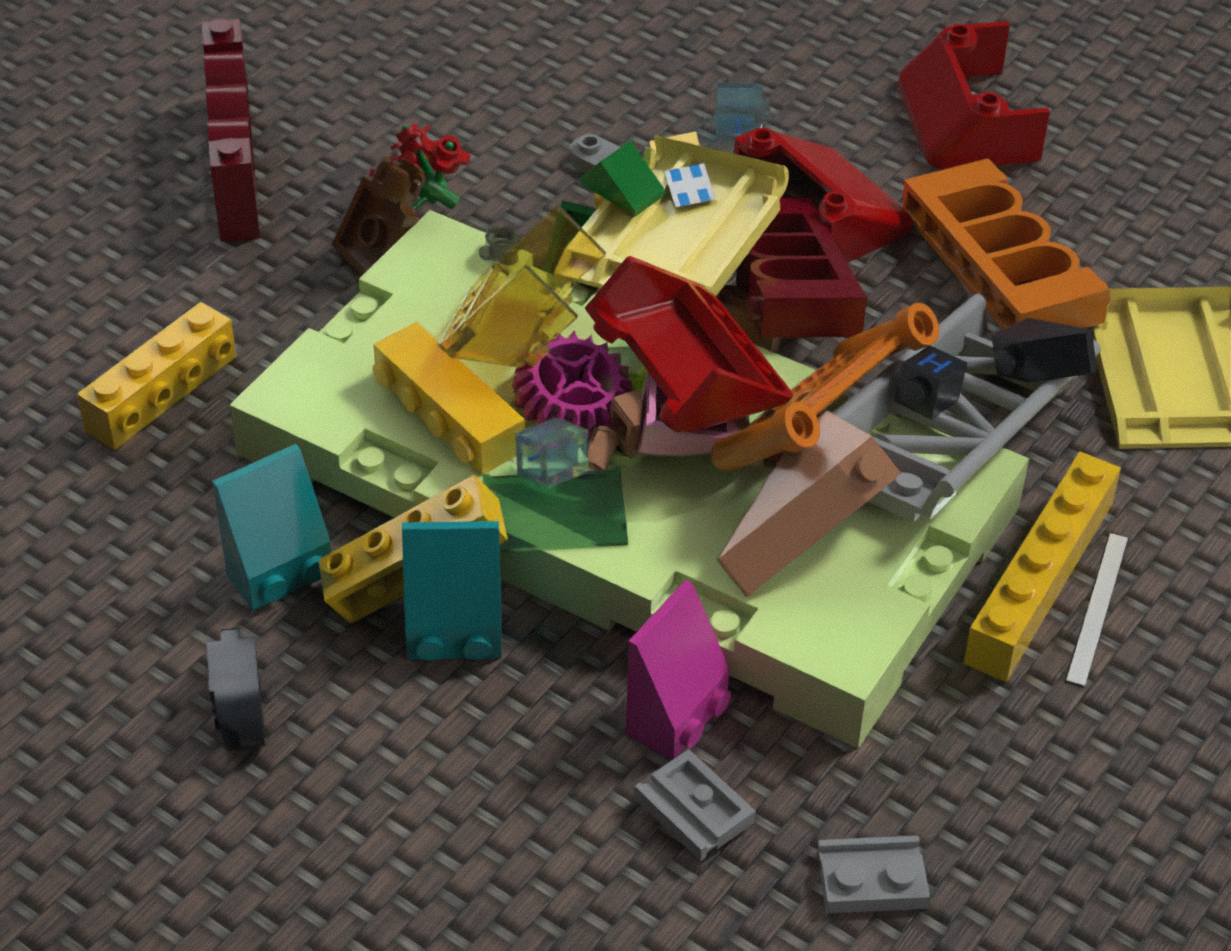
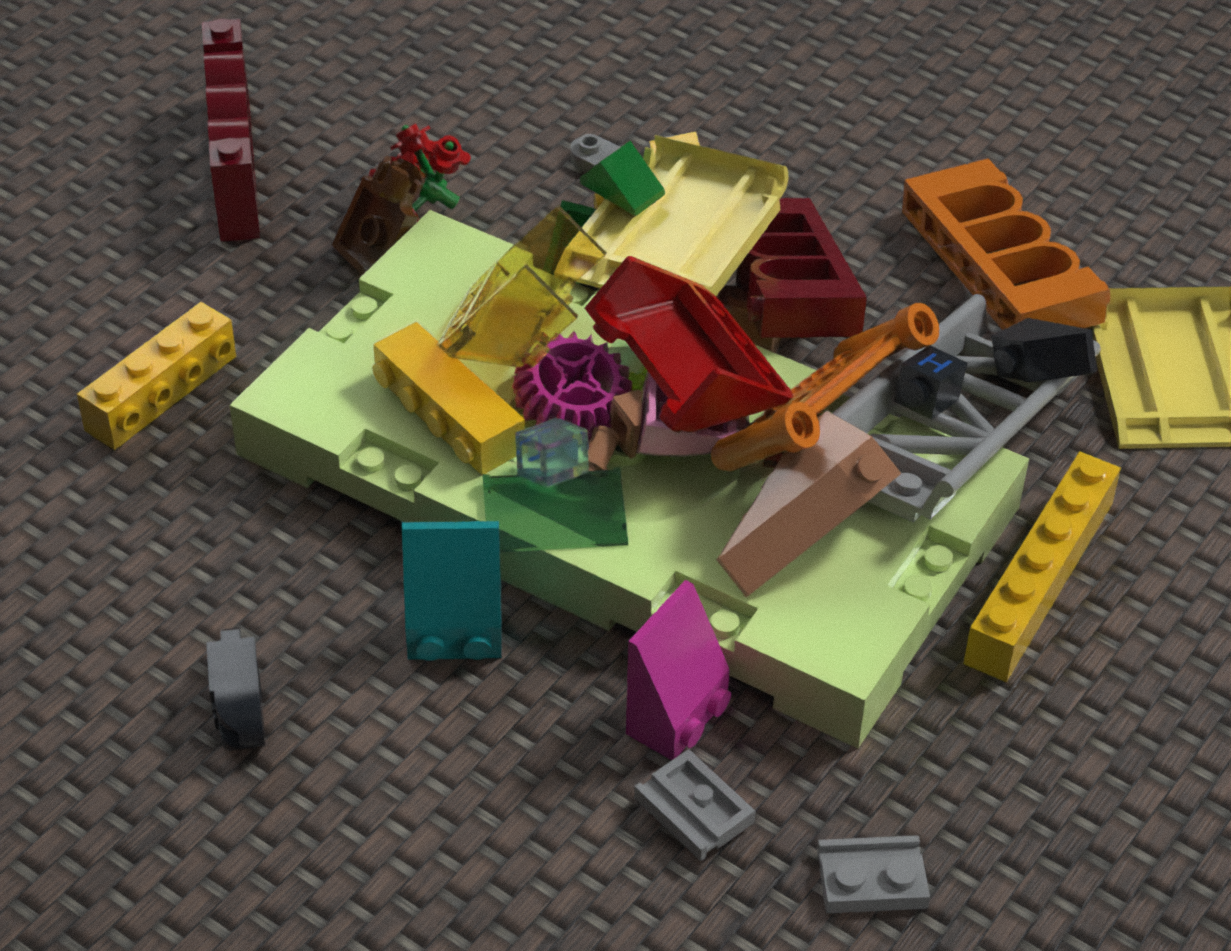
(270, 527): teal slope -> none
(370, 568): yellow brick -> none
(498, 242): clear smoke plate -> none
(689, 185): white sticker -> none
(740, 108): clear light blue brick -> none
(853, 209): red windscreen -> none
(961, 125): red windscreen -> none
(1097, 609): white sticker -> none

